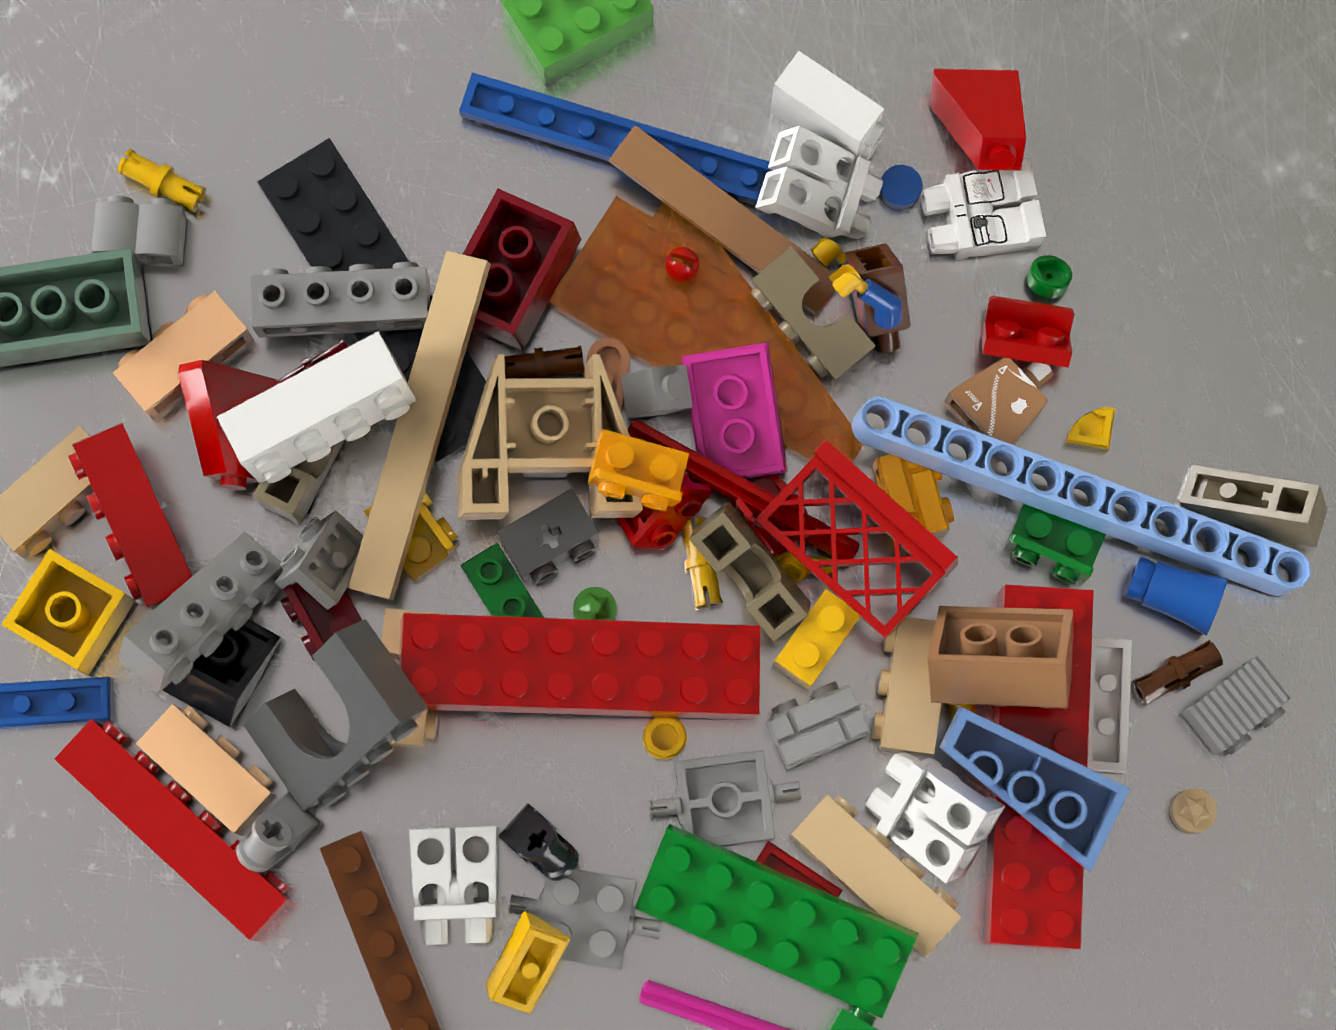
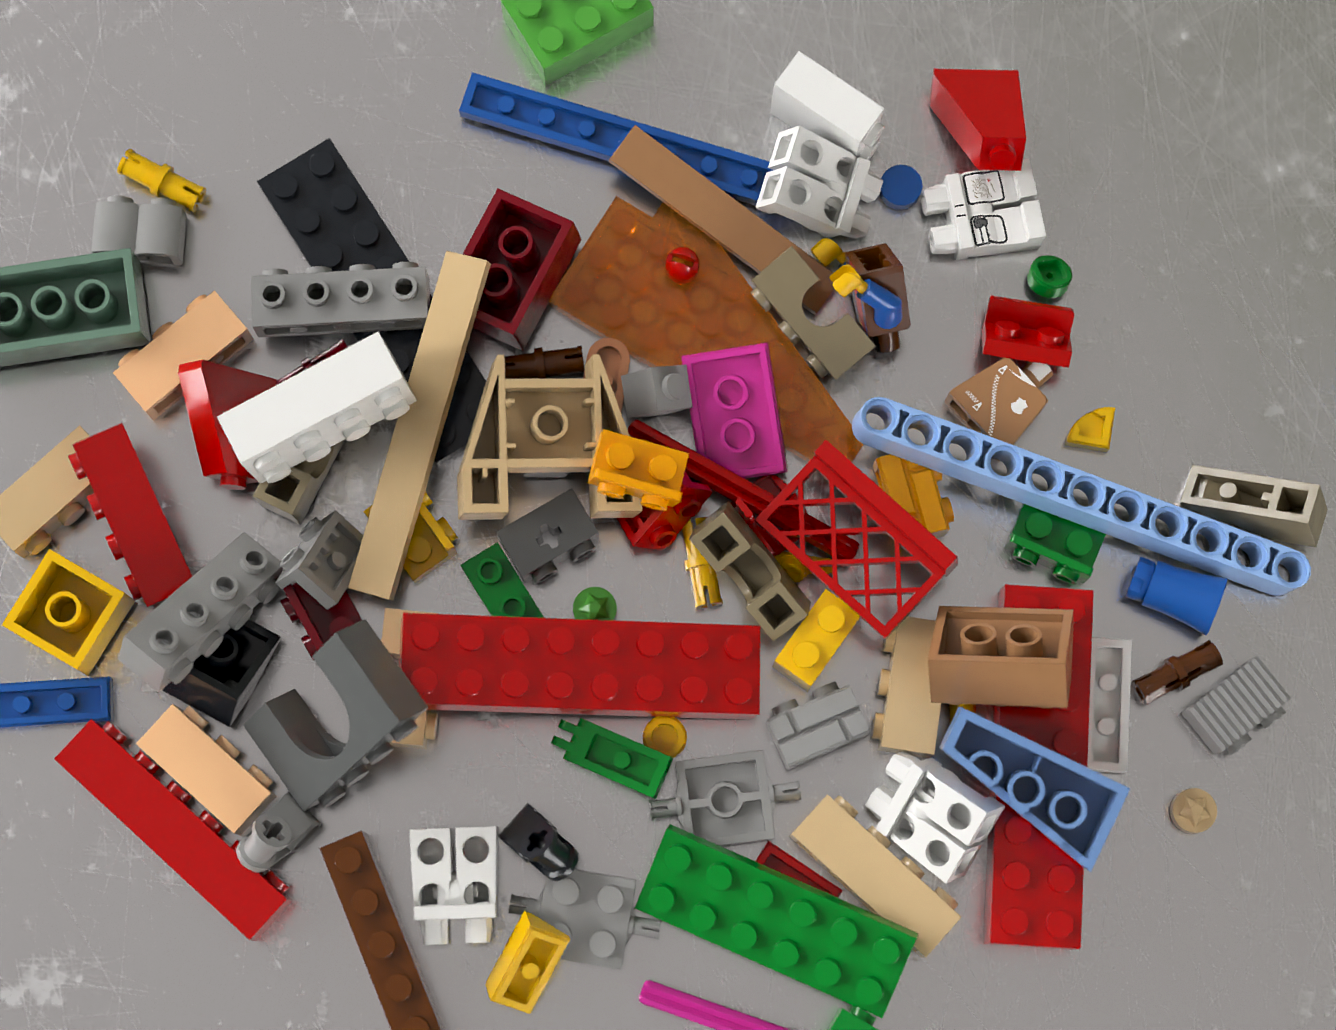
(614, 756): none -> green hinge

